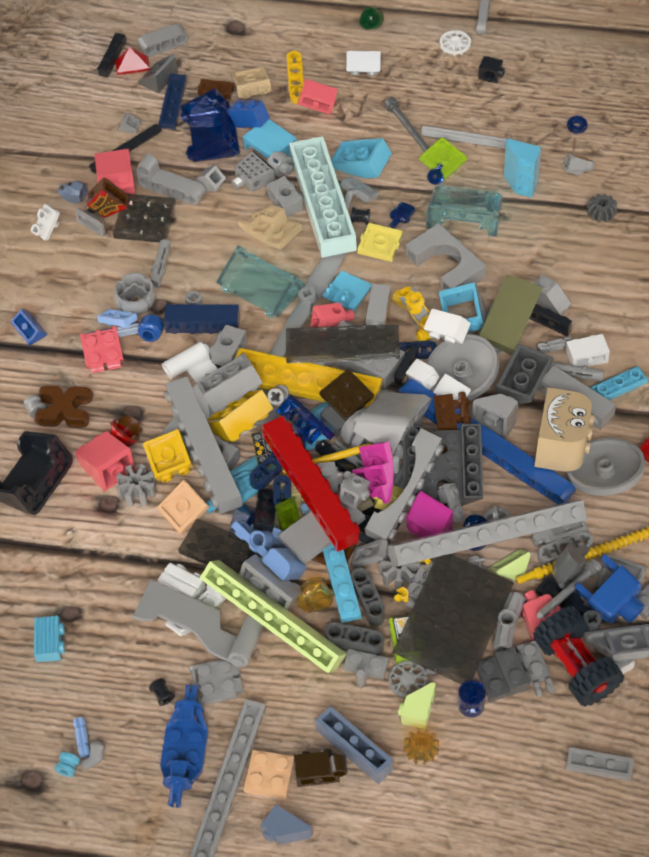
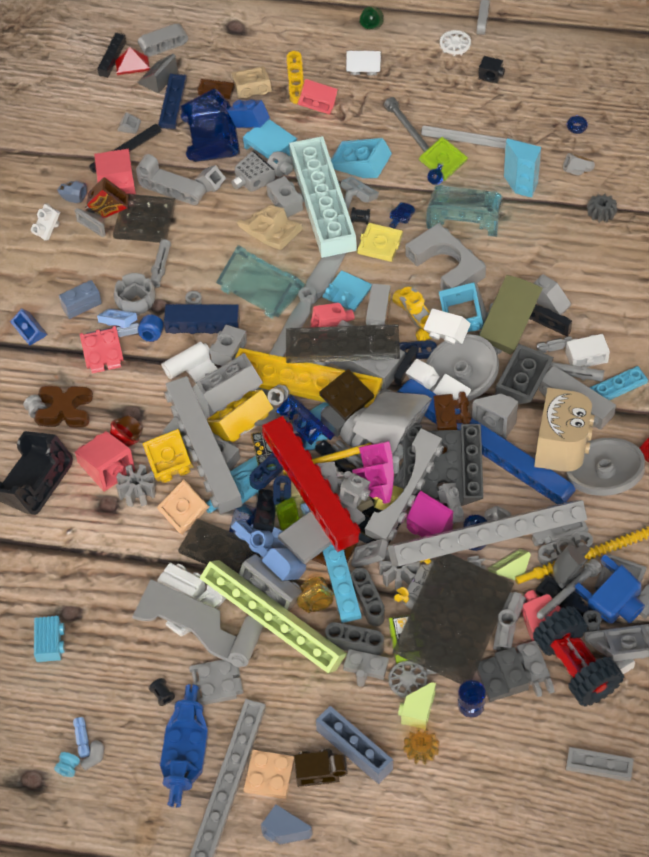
(80, 299): none -> sand blue brick

